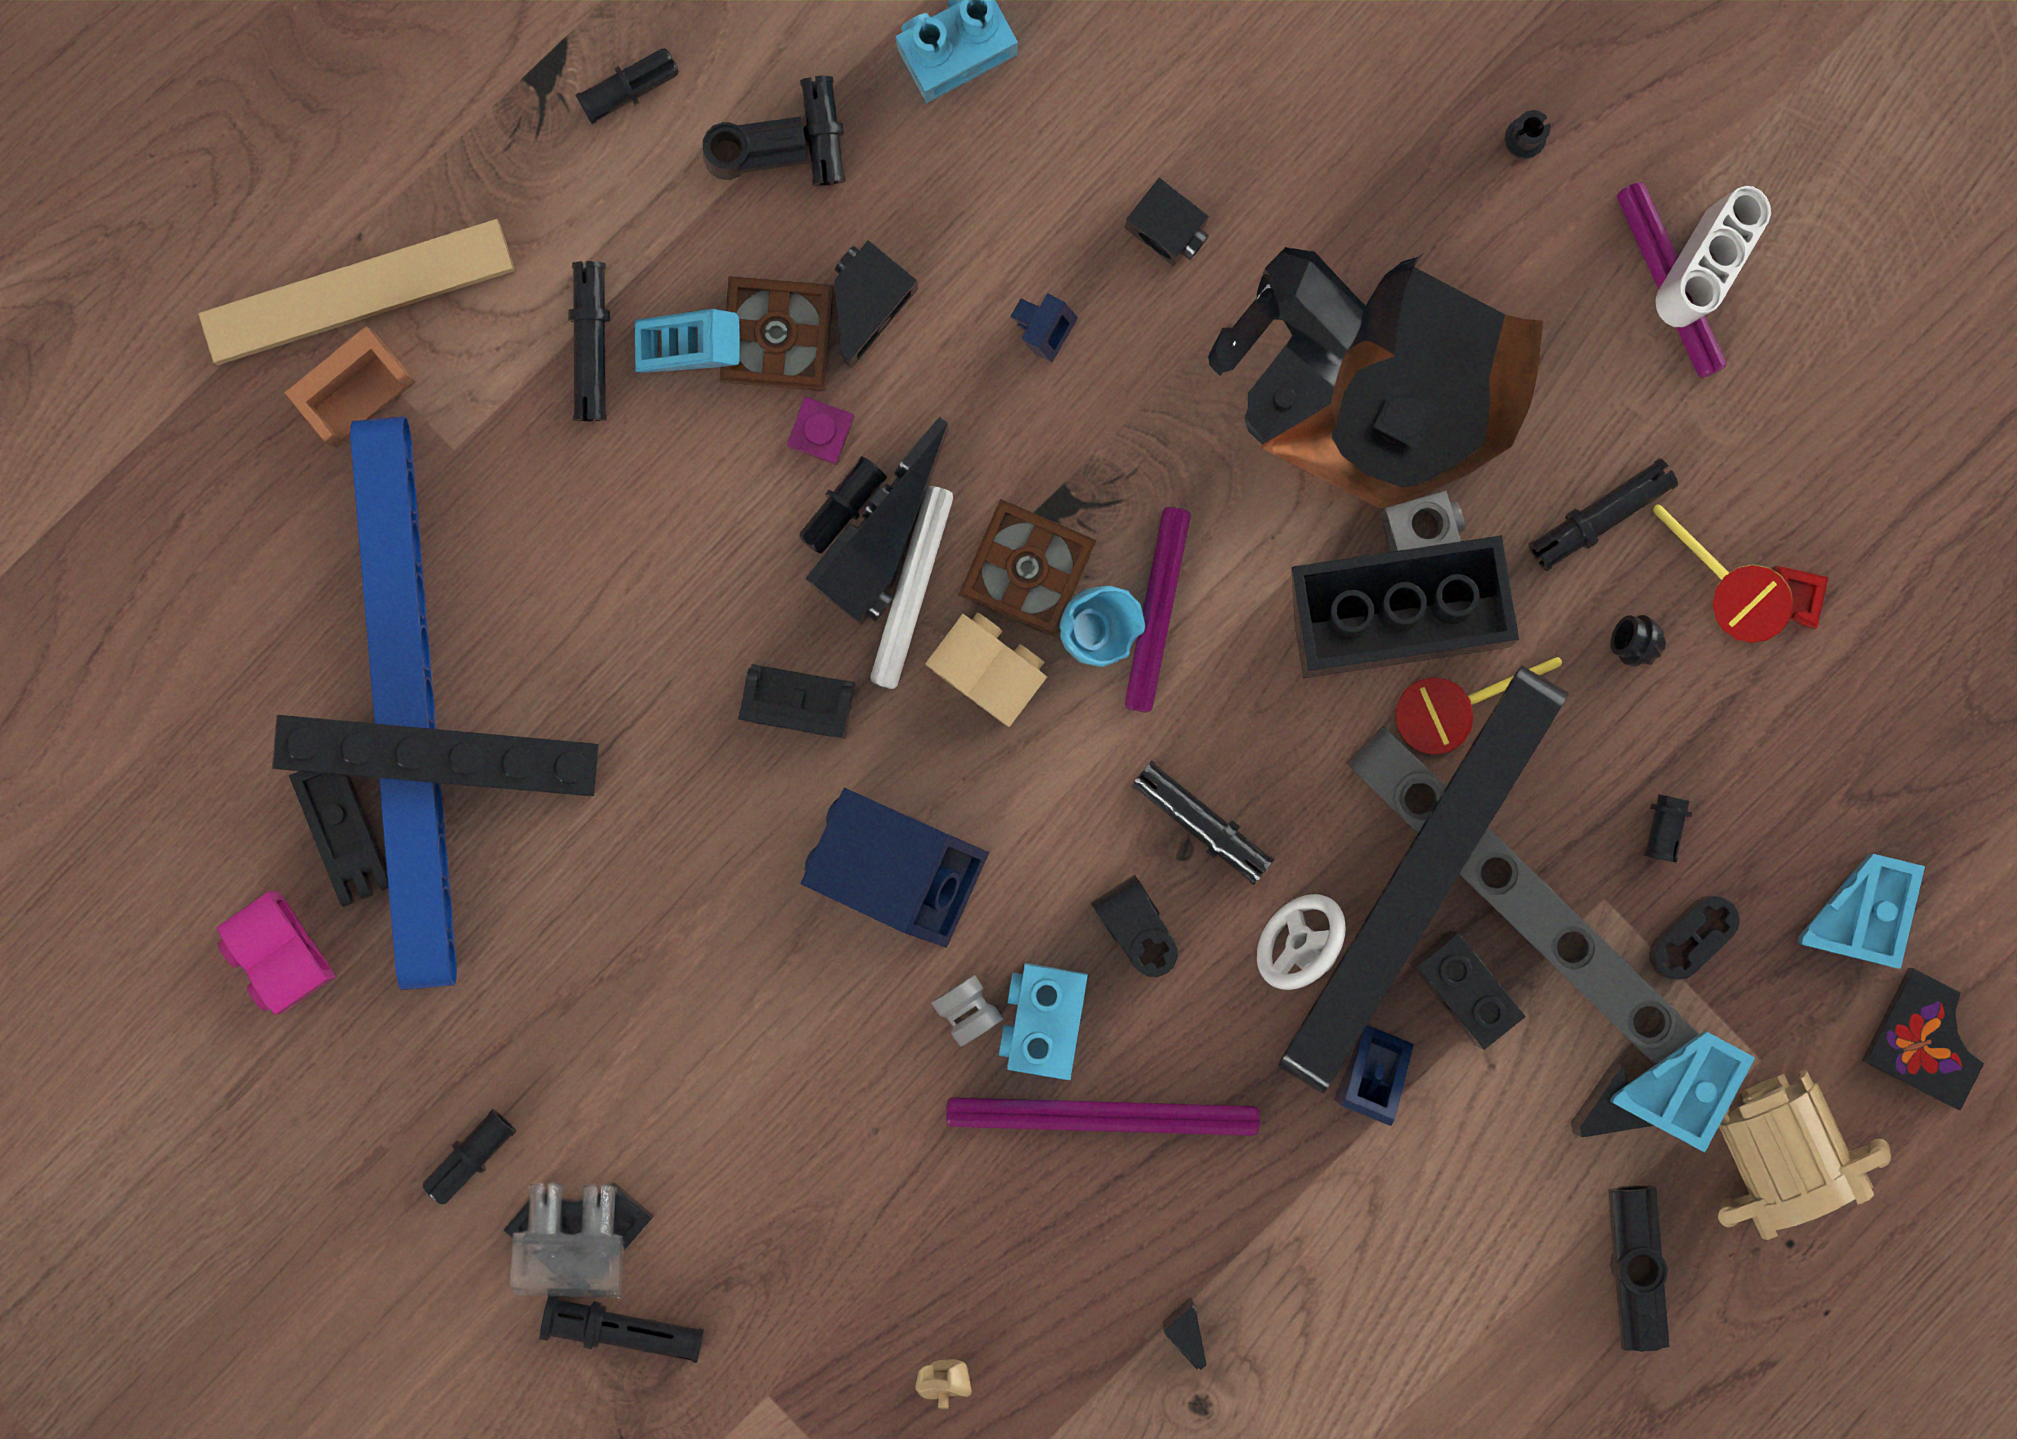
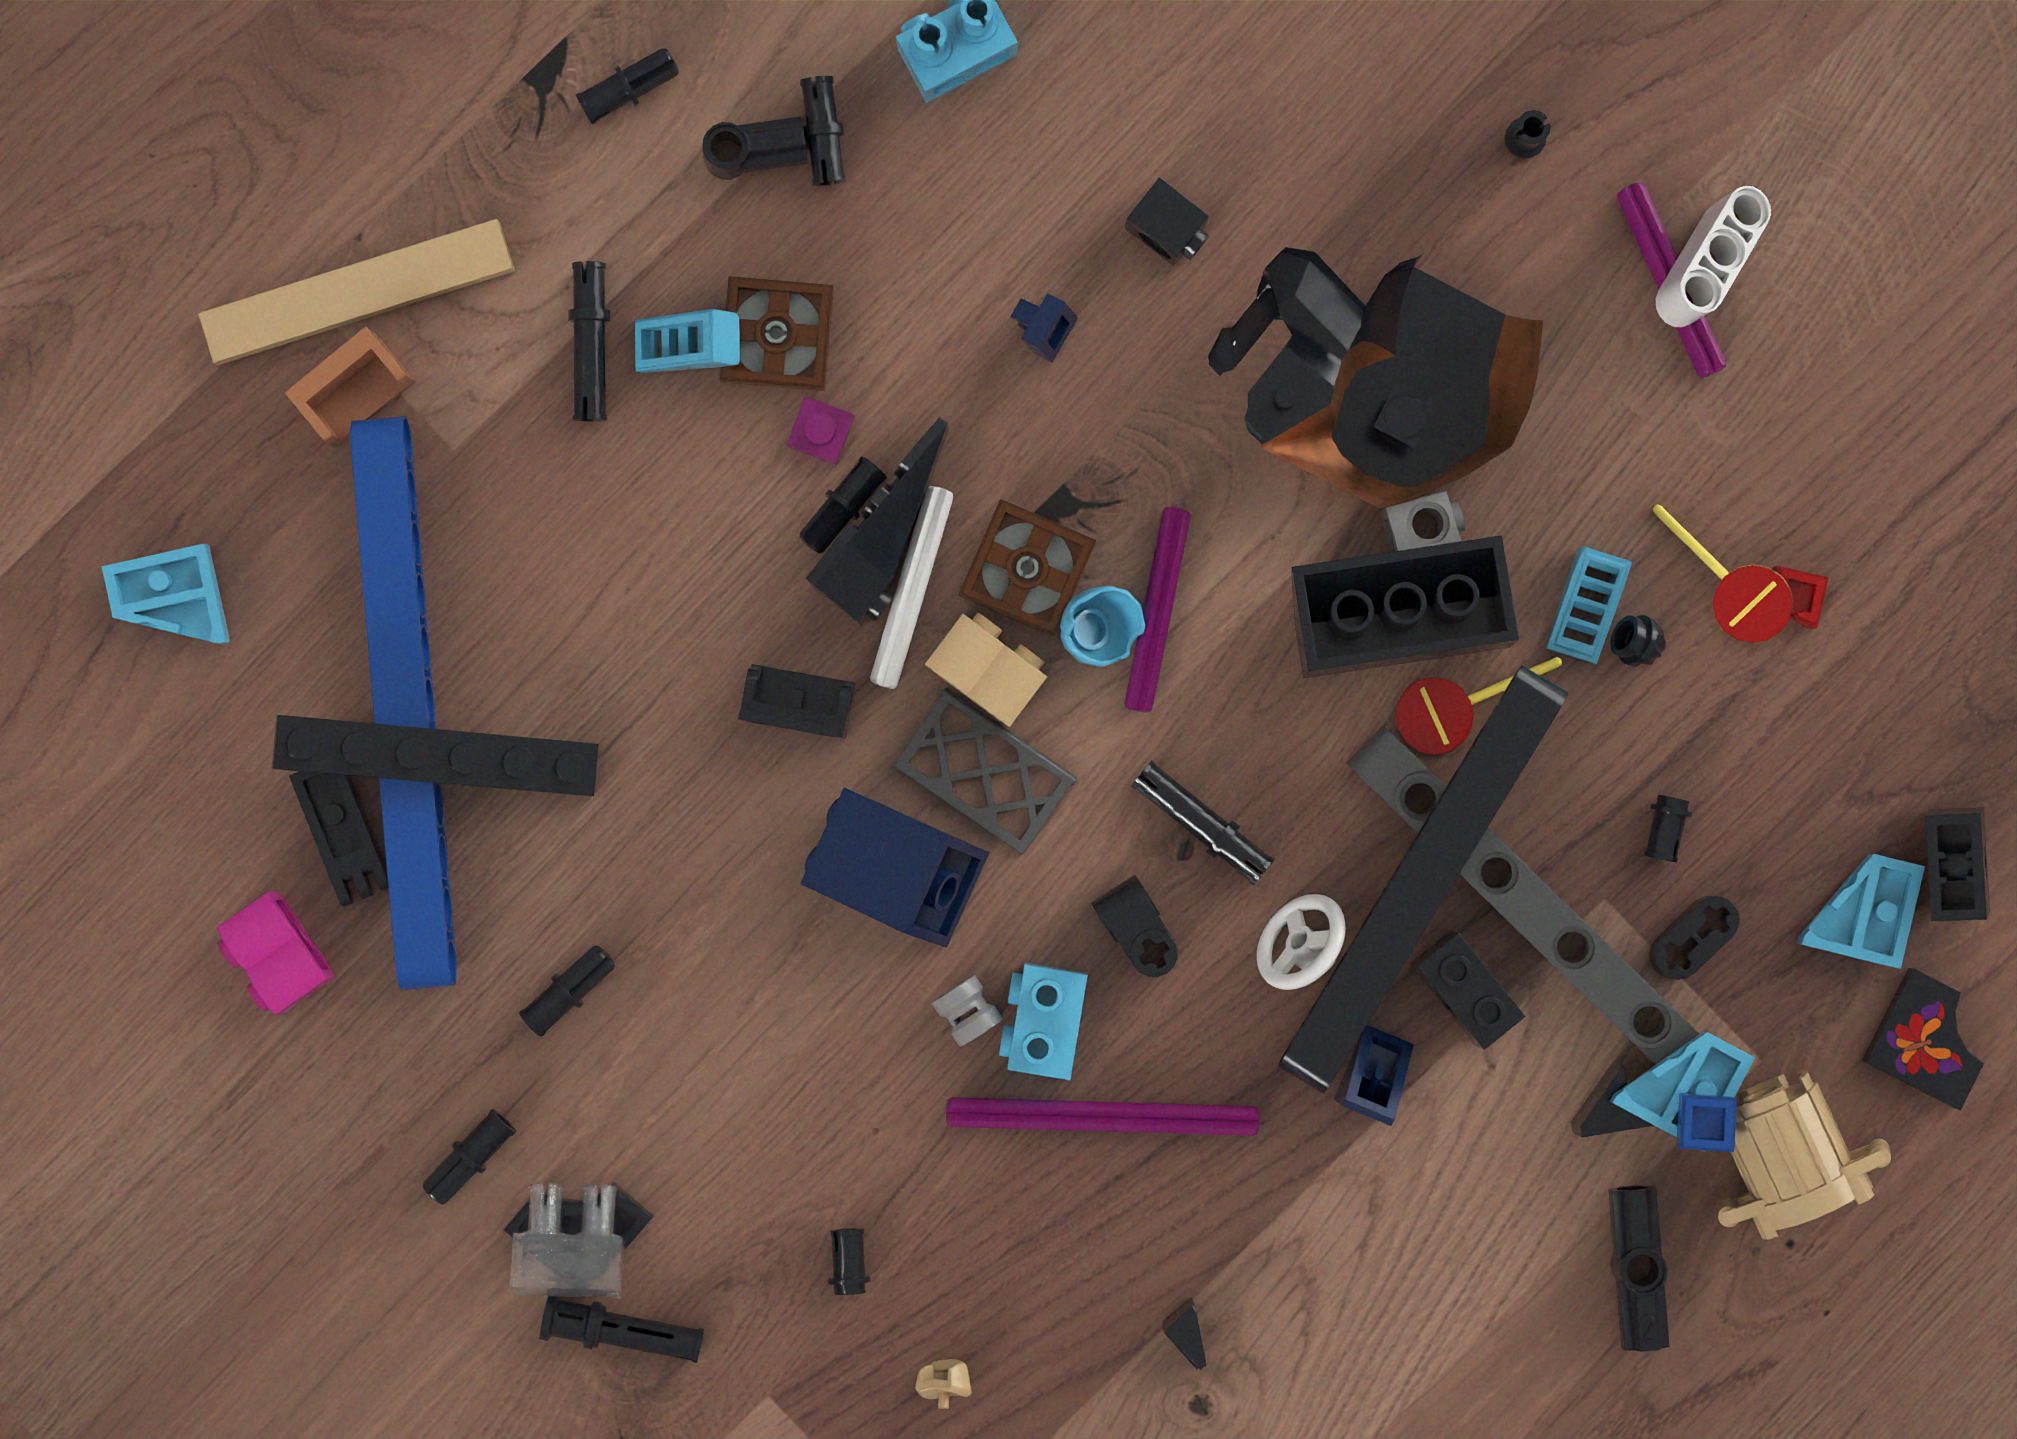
(170, 593): none -> medium azure wing
(567, 990): none -> black axle
(848, 1262): none -> black pin
(868, 297): black slope -> none
(942, 784): none -> dark grey window
(1586, 525): black pin -> none
(1613, 590): none -> medium azure slope
(1706, 1122): none -> blue tile
(1957, 864): none -> black brick

